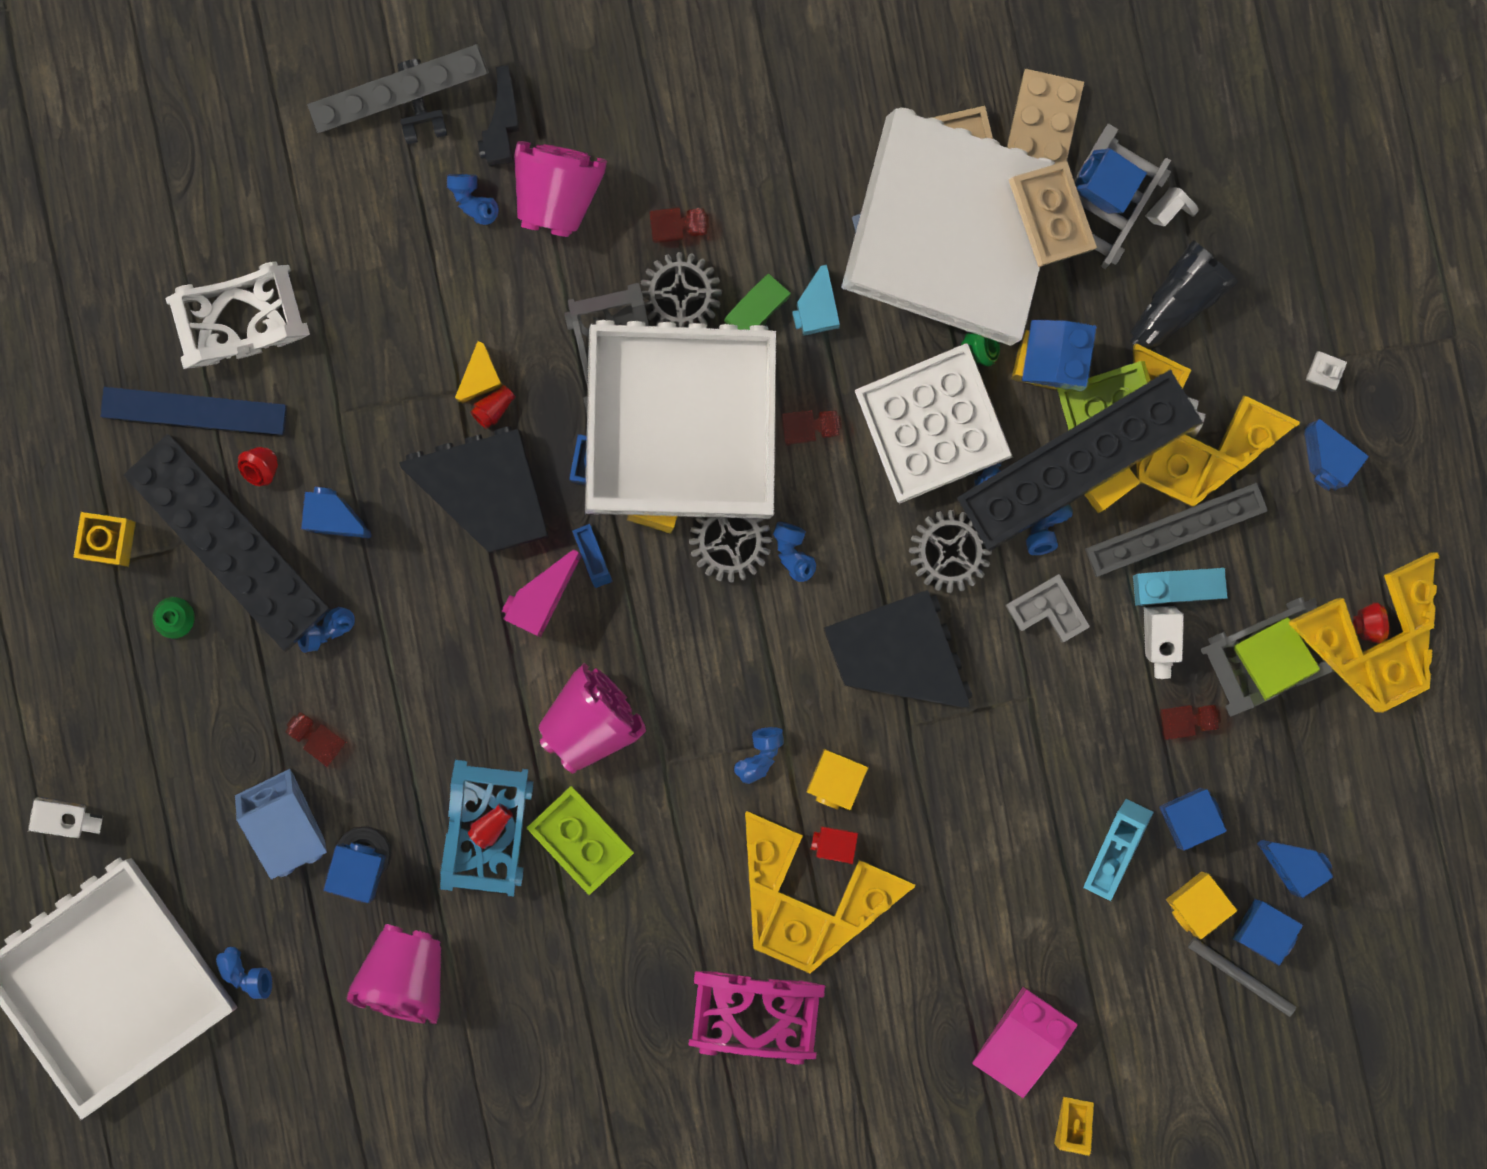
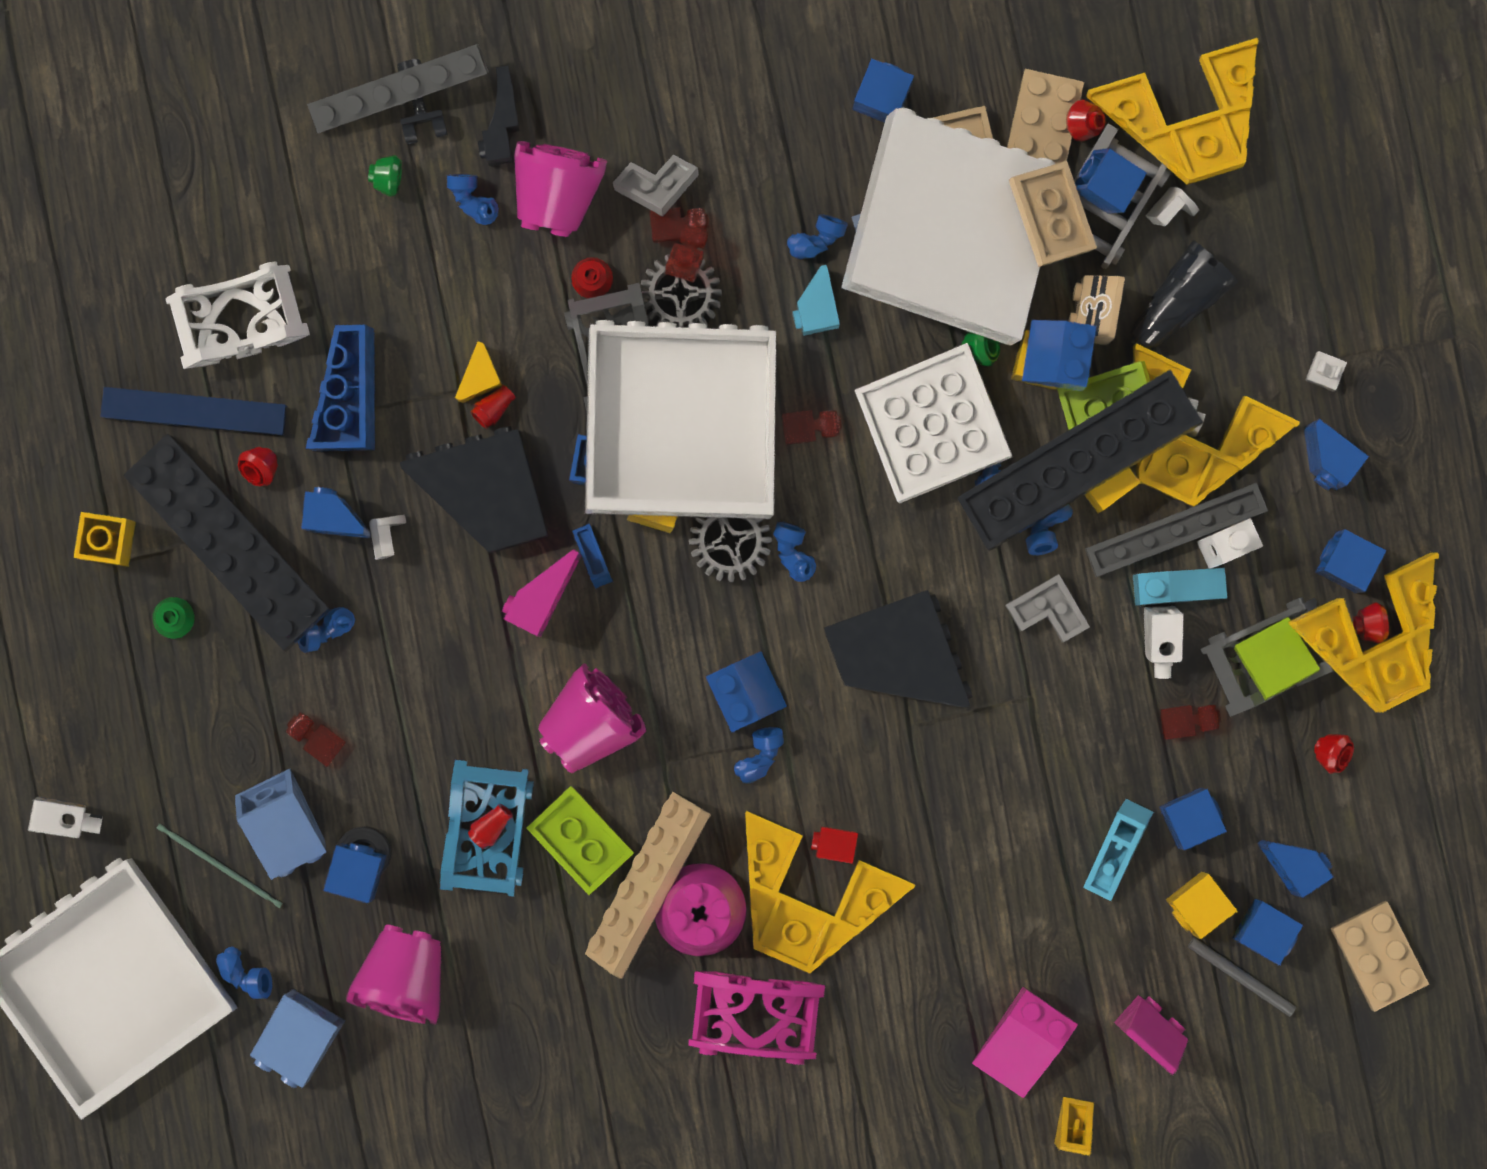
(217, 864): none -> sand green piece
(296, 1038): none -> medium blue slope
(347, 394): none -> blue wedge
(382, 536): none -> white tile
(386, 175): none -> green cone
(587, 286): none -> red cone
(647, 884): none -> tan plate
(659, 190): none -> light grey plate
(687, 259): none -> clear red plate
(724, 905): none -> dark pink cone
(746, 691): none -> blue slope
(758, 304): bright green slope -> none
(805, 246): none -> blue arm
(836, 780): yellow head -> none
(882, 90): none -> blue head
(933, 572): light grey gear -> none
(1084, 120): none -> red cone
(1098, 305): none -> tan slope
(1153, 1033): none -> dark pink slope
(1199, 145): none -> yellow wing
(1230, 543): none -> white torso
(1334, 752): none -> red cone
(1350, 561): none -> blue head
(1379, 956): none -> tan plate

